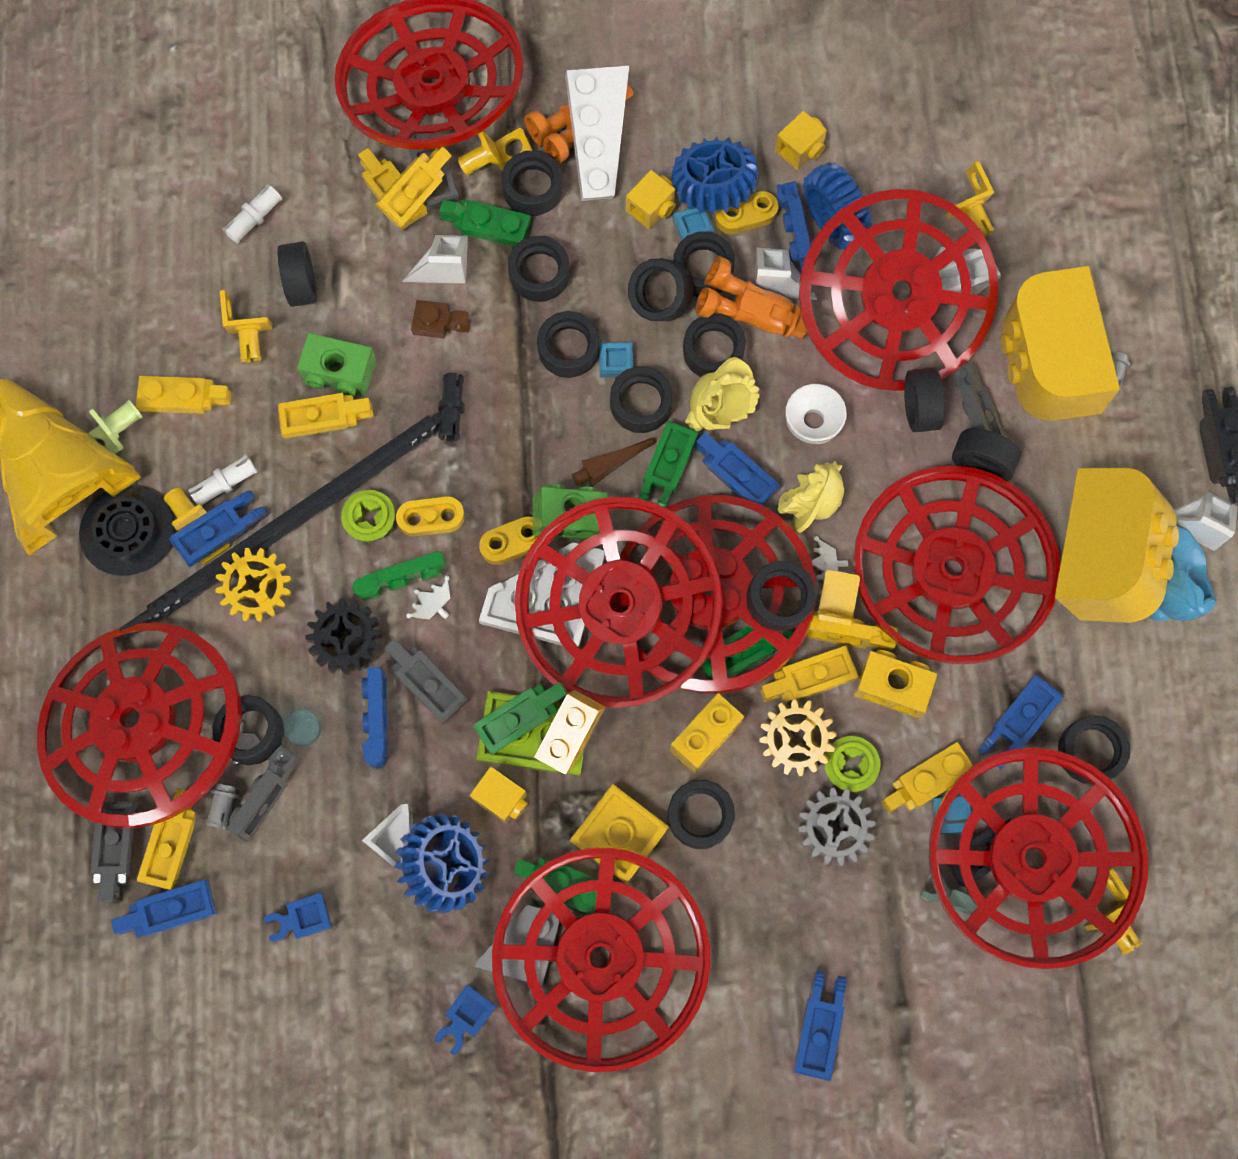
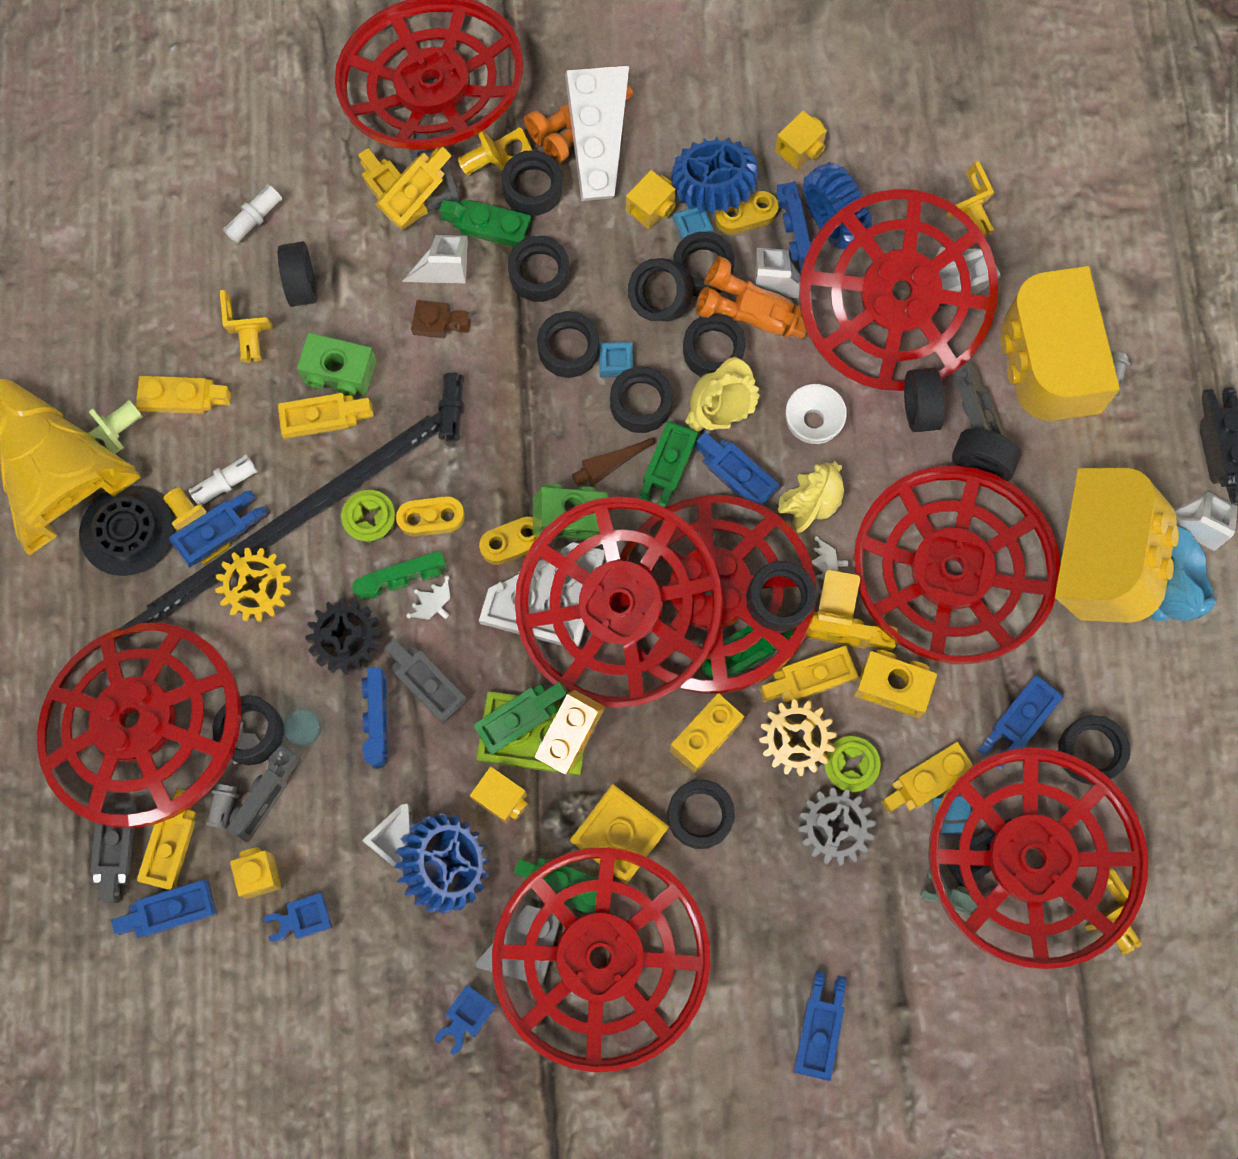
(255, 873): none -> yellow brick

